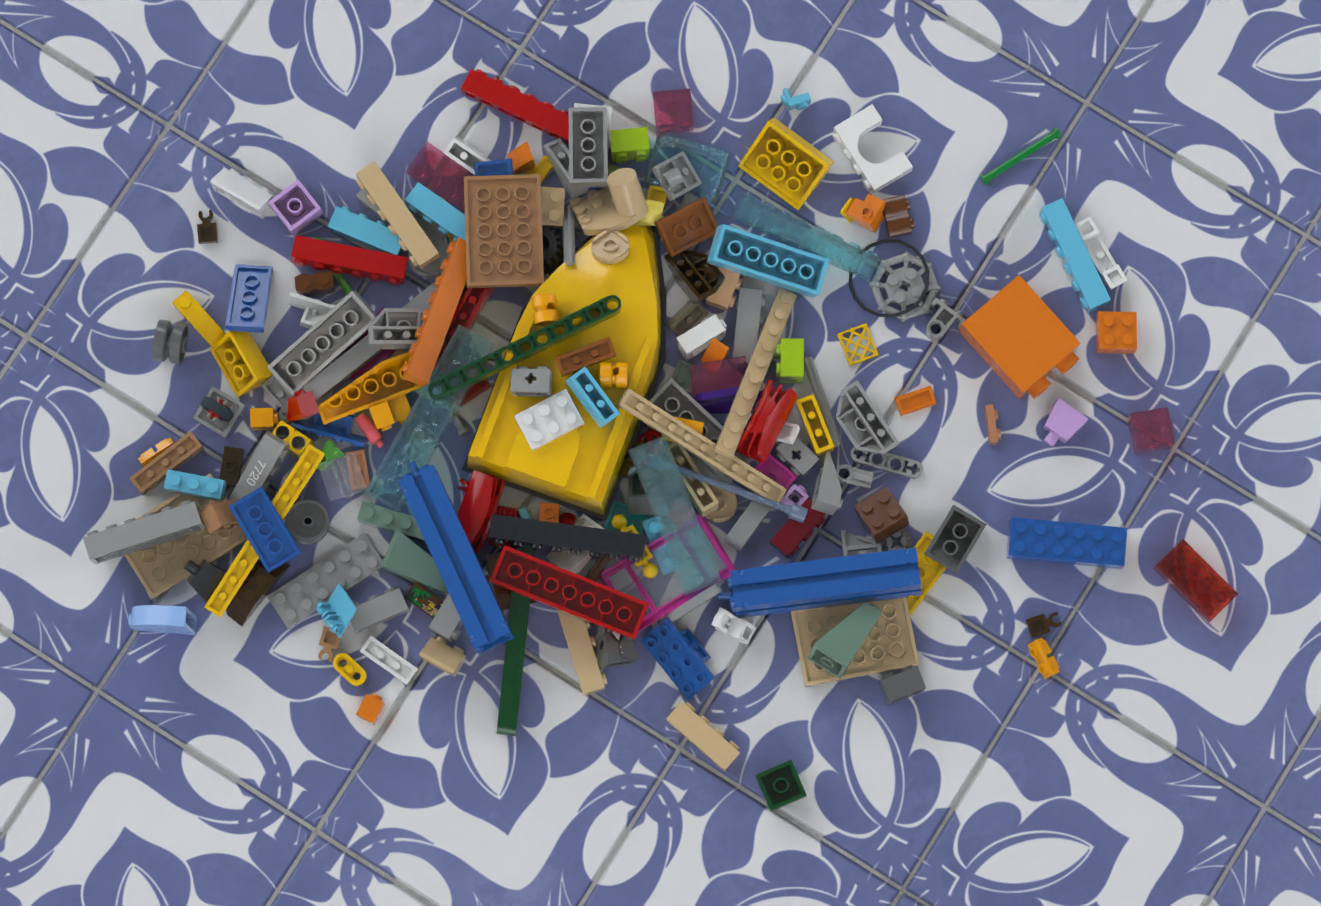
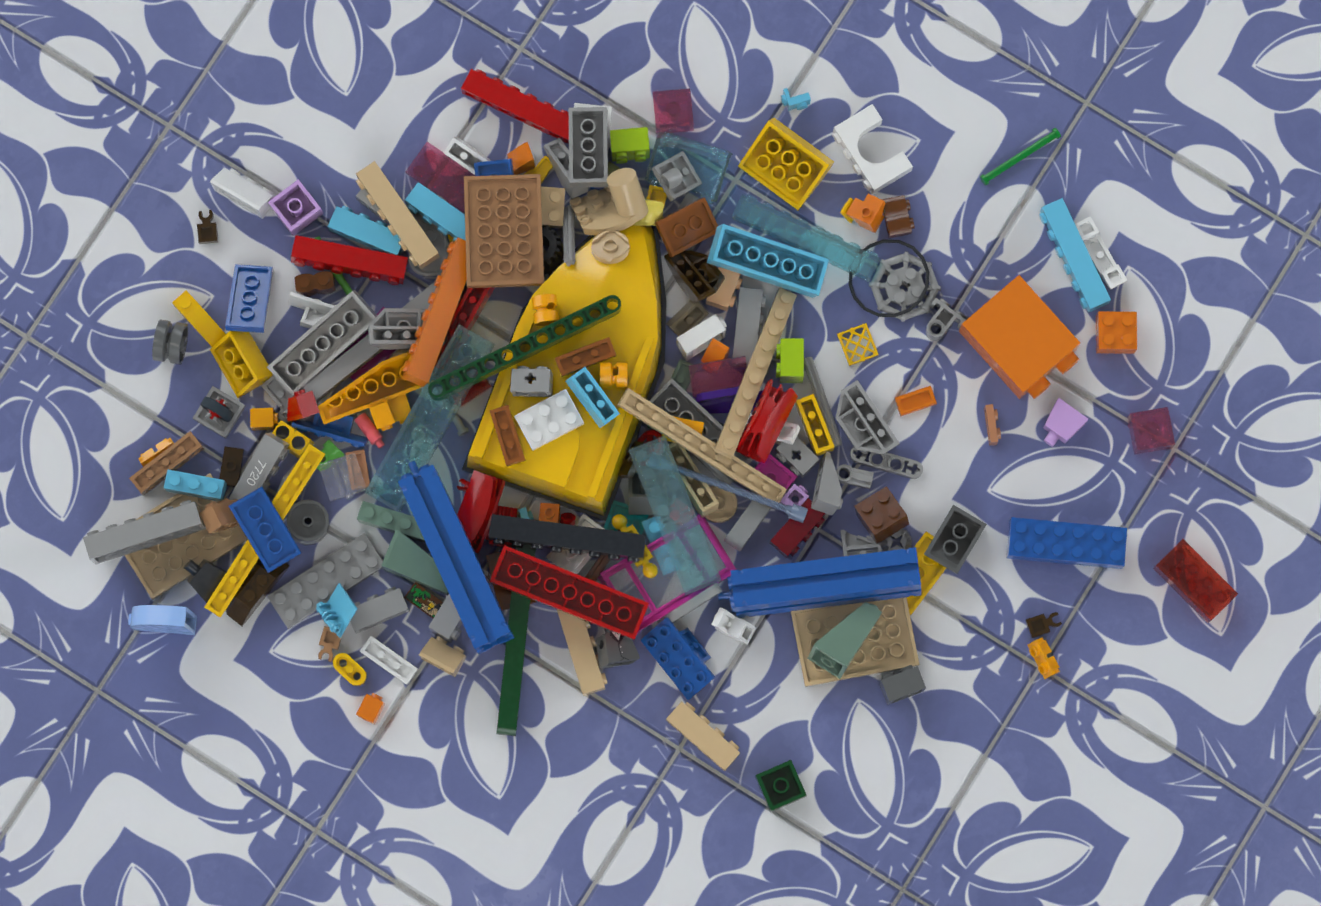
(507, 435): none -> dark orange plate

